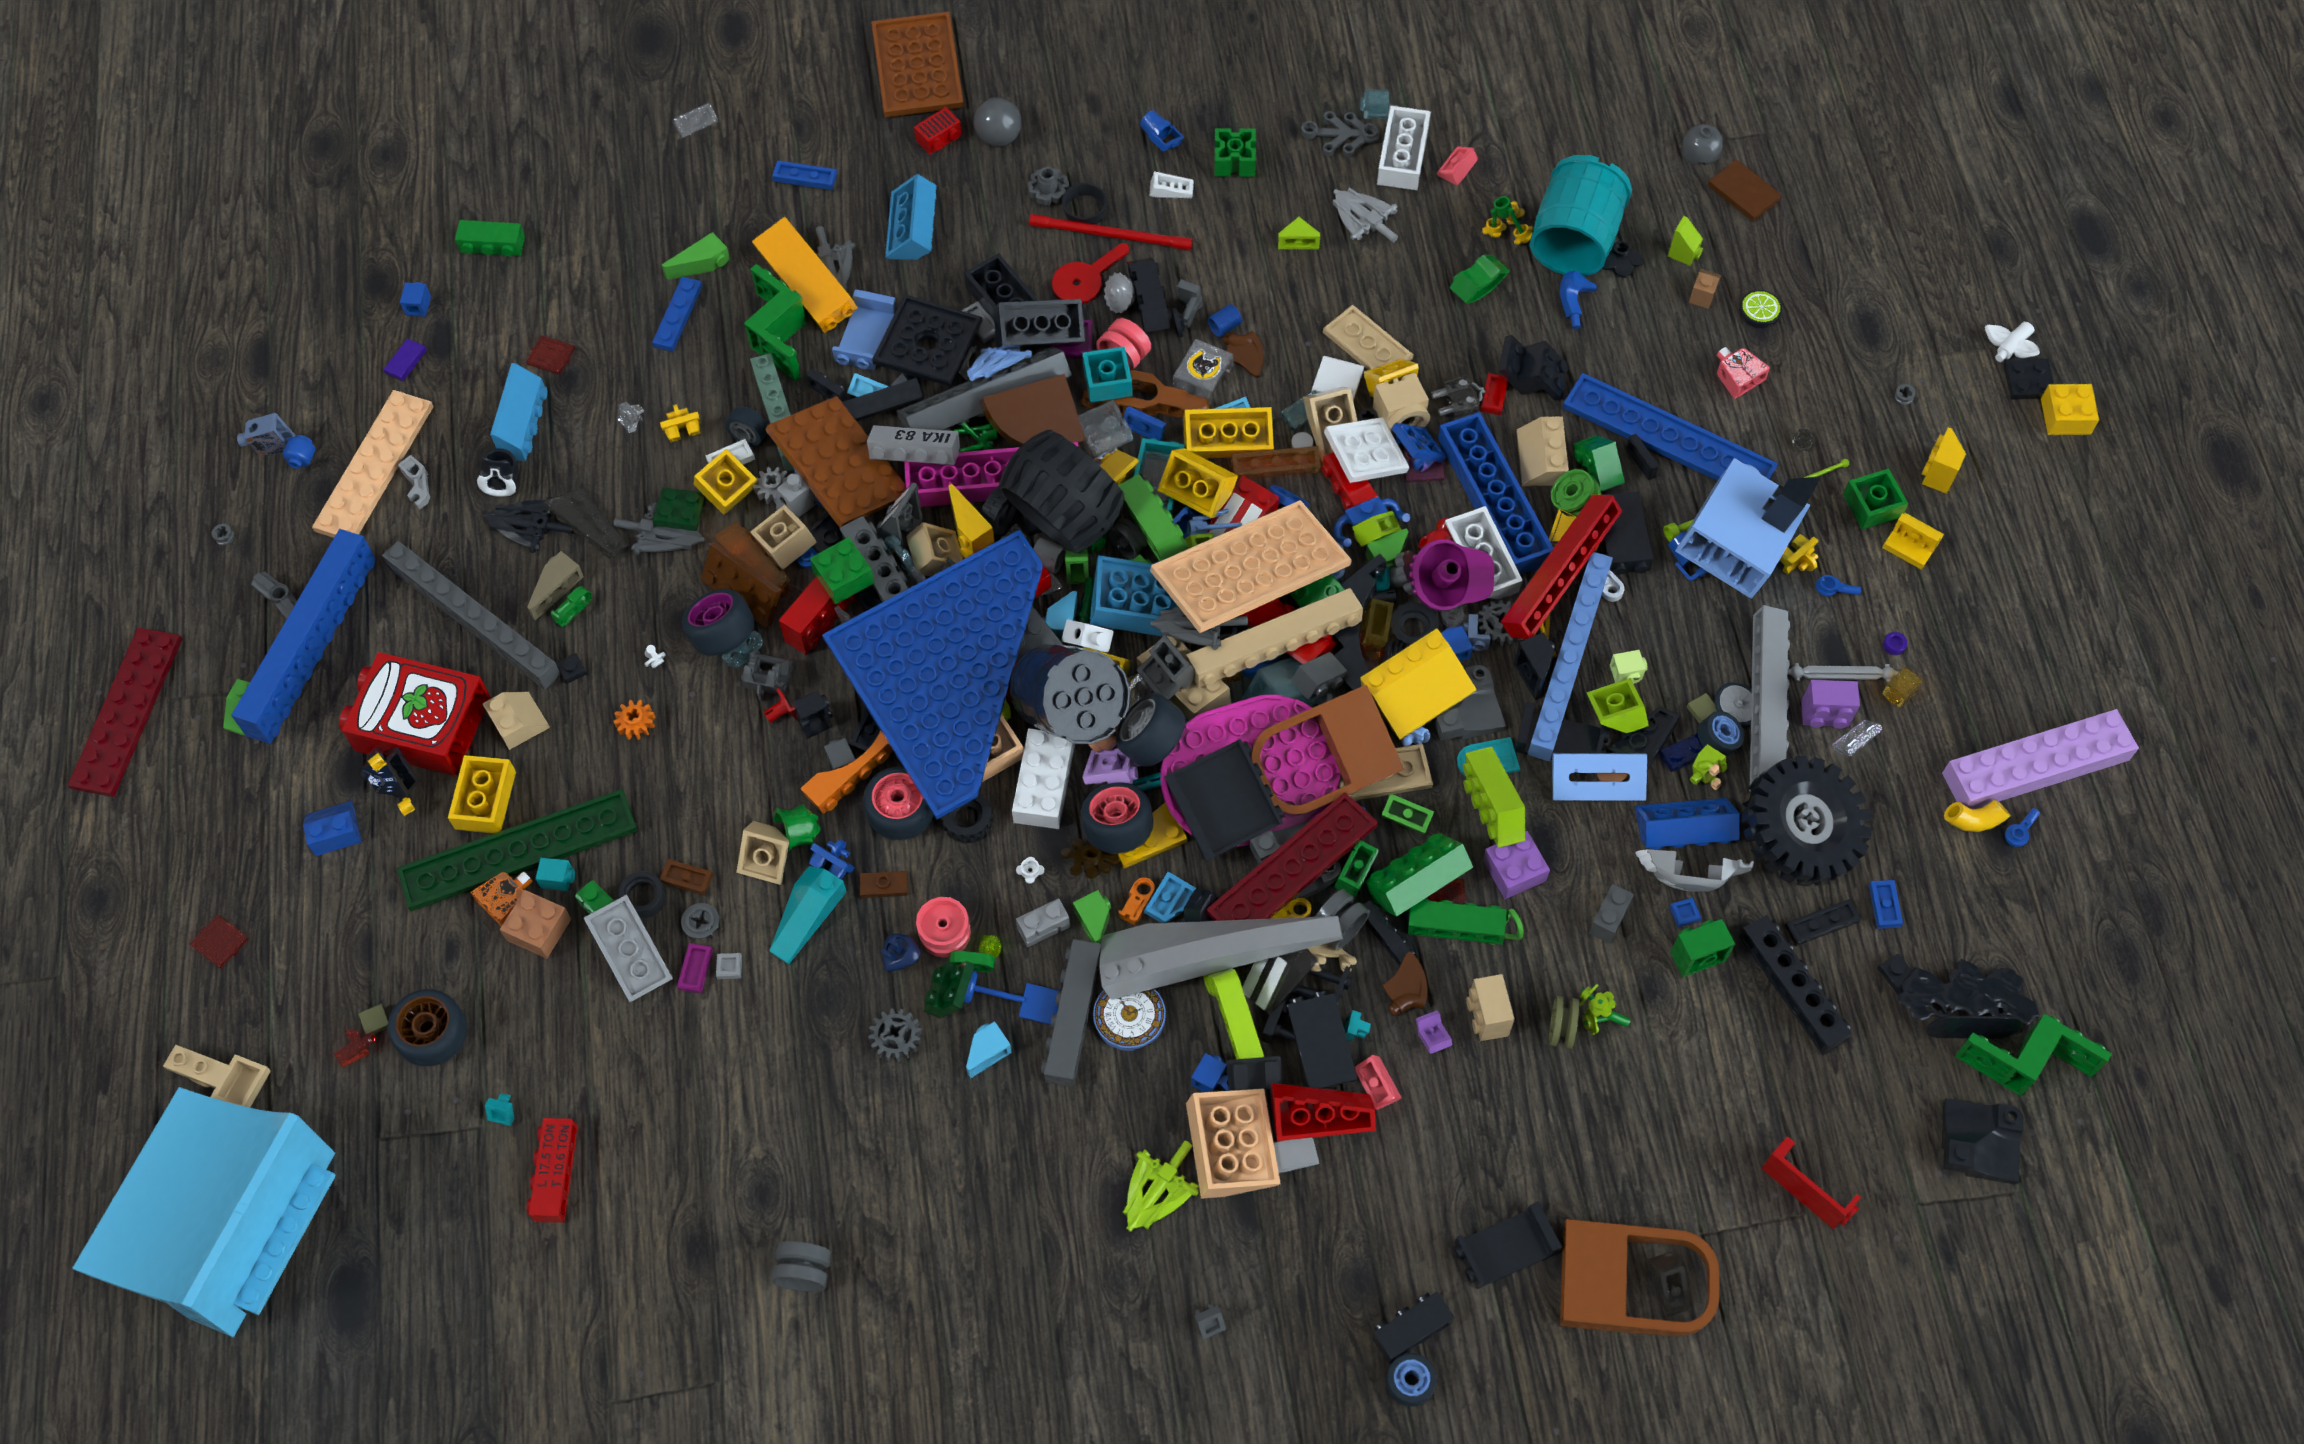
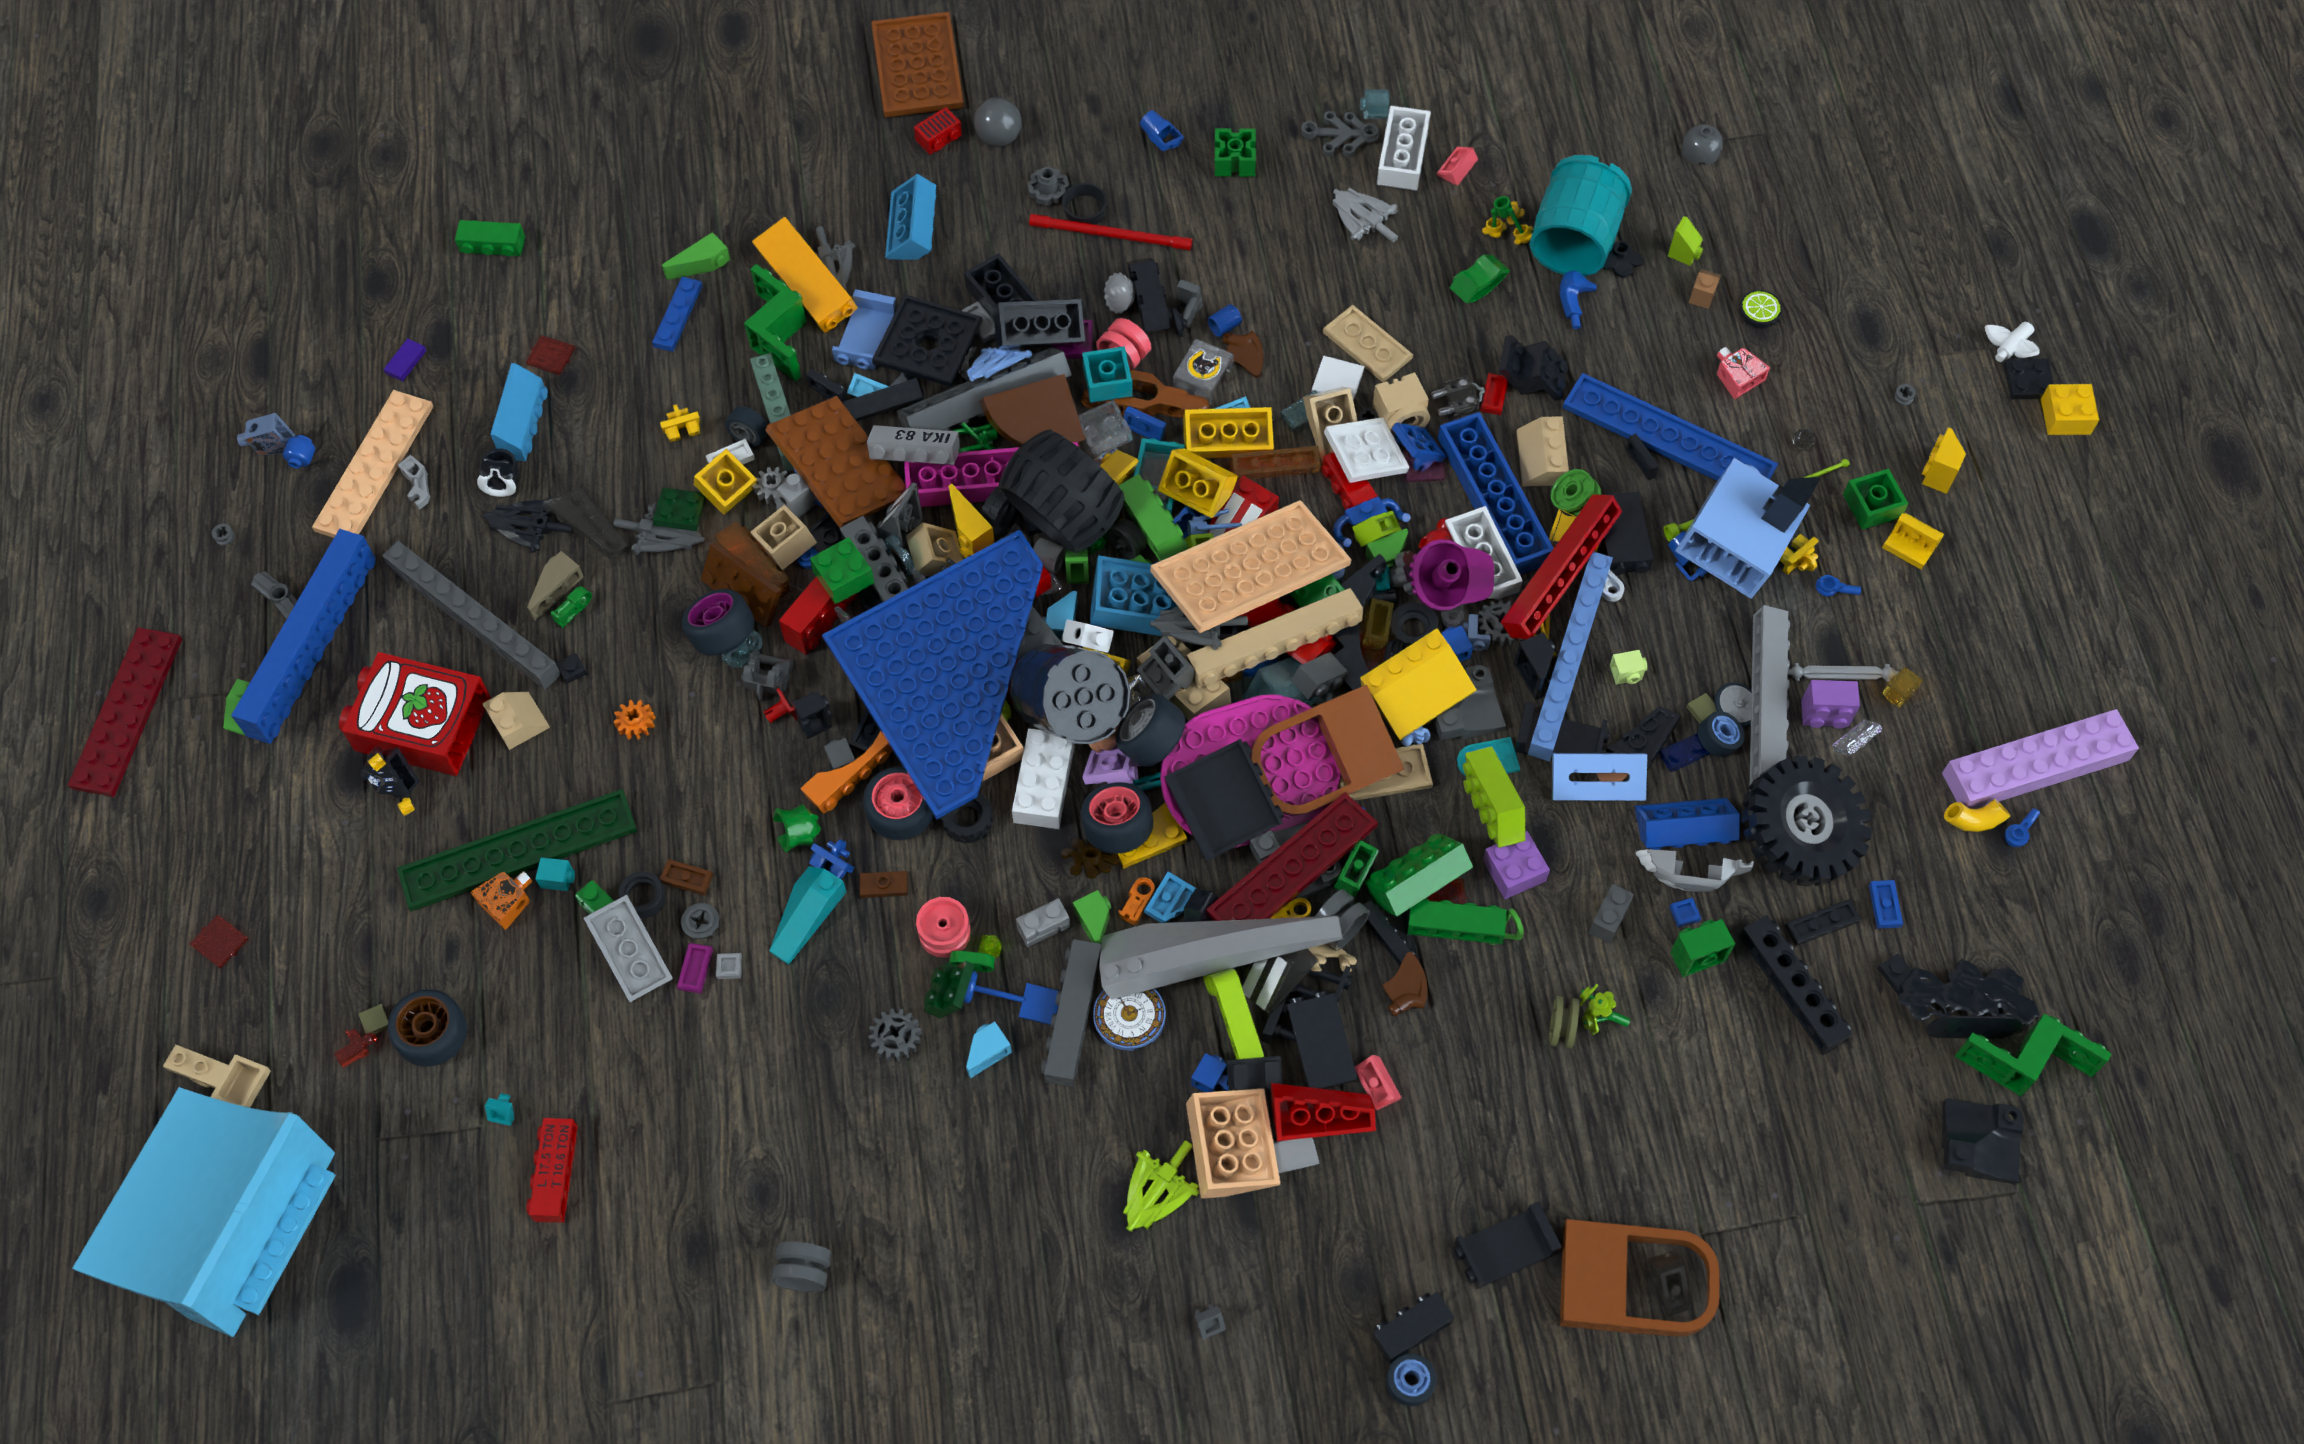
(331, 828): blue slope -> none
(415, 299): blue brick -> none
(482, 794): yellow brick -> none
(535, 924): nougat brick -> none
(630, 416): clear tile -> none
(654, 658): white plate -> none
(695, 120): clear slope -> none
(763, 853): tan slope -> none
(804, 175): blue plate -> none
(899, 952): dark blue piece -> none
(1028, 863): white plate -> none
(1085, 607): dark green pin -> none
(1086, 274): red piece -> none
(1159, 189): white slope -> none
(1286, 497): blue plate -> none
(1299, 236): lime slope -> none
(1301, 440): light grey tile -> none
(1355, 1026): teal tile -> none
(1388, 372): yellow slope -> none
(1407, 814): bright green brick -> none
(1433, 1032): medium lavender bracket -> none
(1490, 1007): tan brick -> none
(1601, 459): green brick -> none
(1619, 706): lime slope -> none
(1707, 766): lime piece -> none
(1744, 190): reddish brown tile -> none
(1805, 1190): red panel -> none
(1895, 643): dark purple tile -> none

